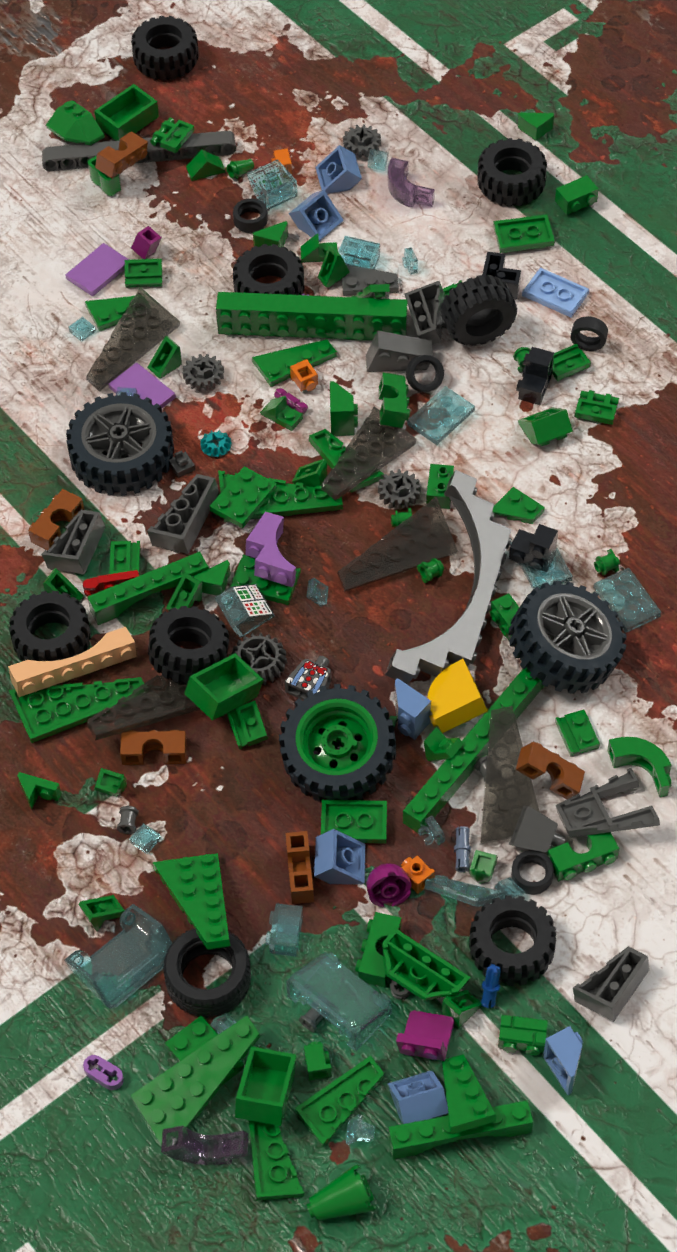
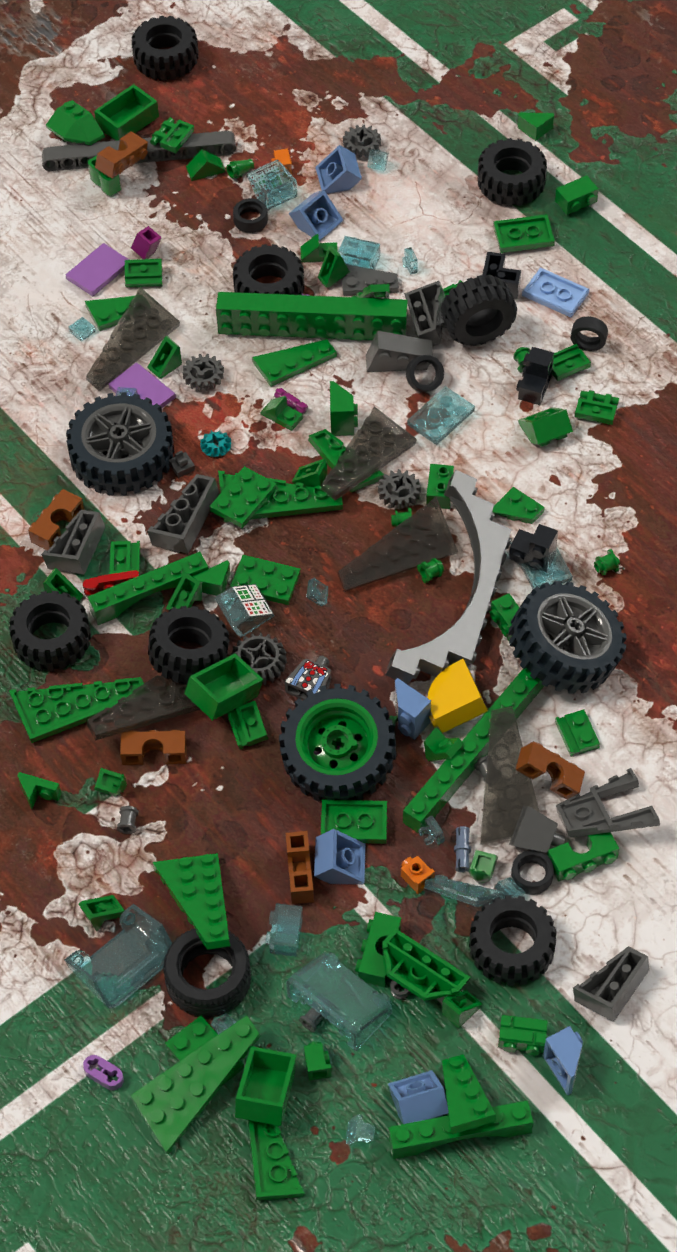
(37, 675): light nougat arch -> none
(145, 838): clear light blue plate -> none
(203, 1149): clear purple arch -> none
(263, 546): medium lavender arch -> none
(274, 234): green slope -> none
(305, 379): orange brick -> none
(337, 1101): green wing -> none
(342, 1197): green cone -> none
(388, 884): magenta cylinder -> none
(395, 402): green arch -> none
(405, 191): clear purple arch -> none
(426, 1035): magenta bracket -> none
(490, 986): blue axle -> none
(628, 599): clear light blue plate -> none
(642, 753): green arch -> none

